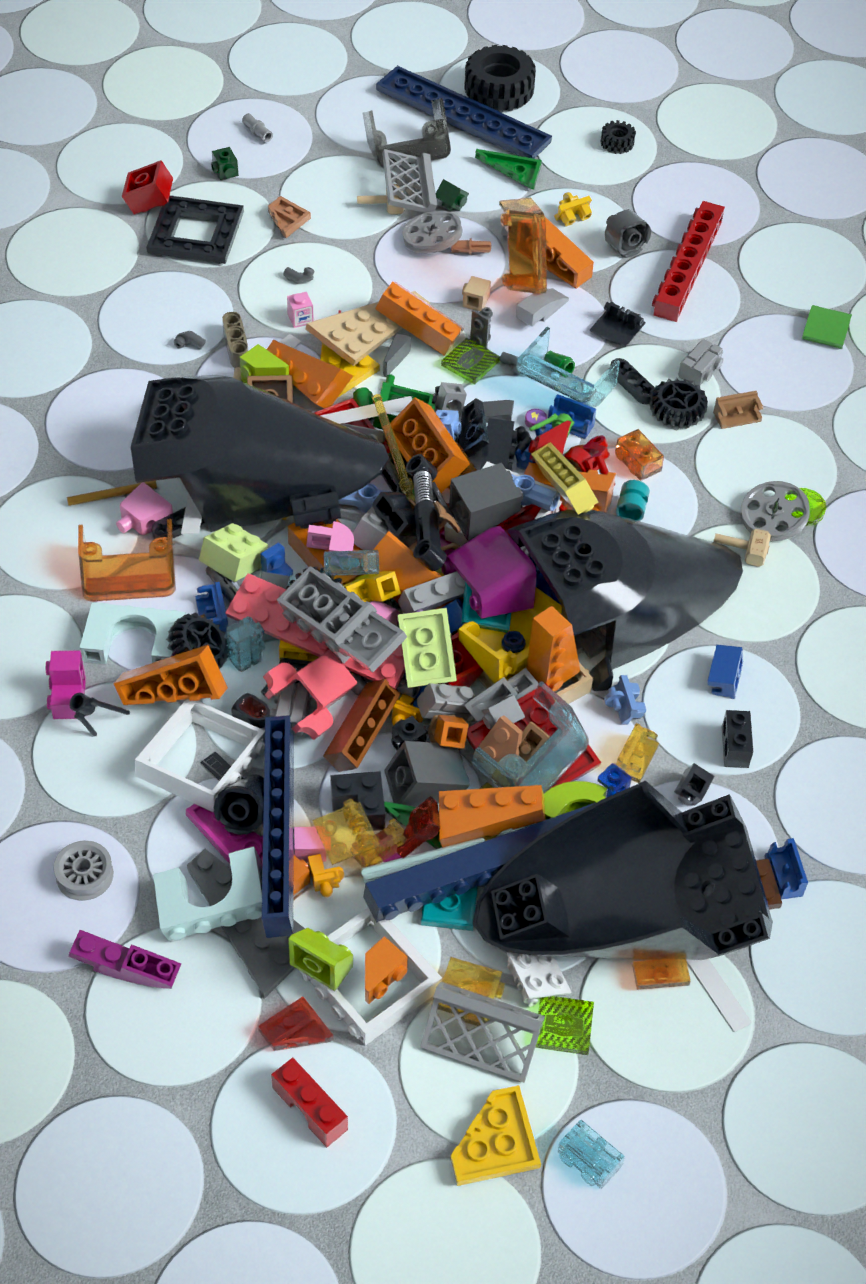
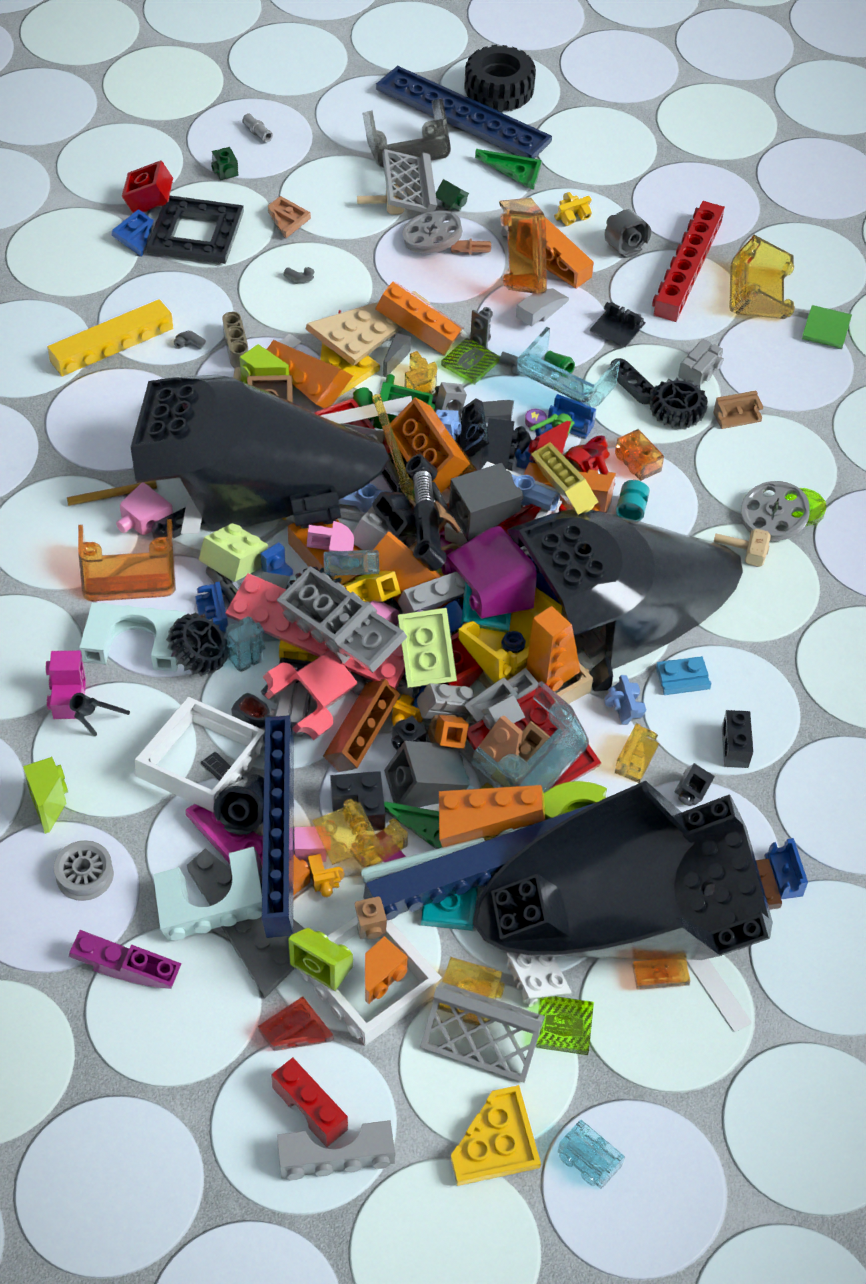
(46, 790): none -> lime slope
(110, 337): none -> yellow brick
(134, 231): none -> blue wing
(179, 677): orange wedge -> none
(299, 309): bright pink brick -> none
(303, 1157): none -> light grey arch
(371, 918): none -> medium nougat bracket
(421, 374): none -> clear yellow brick
(422, 825): clear red wing -> none
(476, 293): tan brick -> none
(614, 779): clear blue bracket -> none
(618, 137): black tyre -> none
(683, 675): none -> dark azure plate
(726, 670): blue hinge -> none
(758, 280): none -> clear yellow windscreen

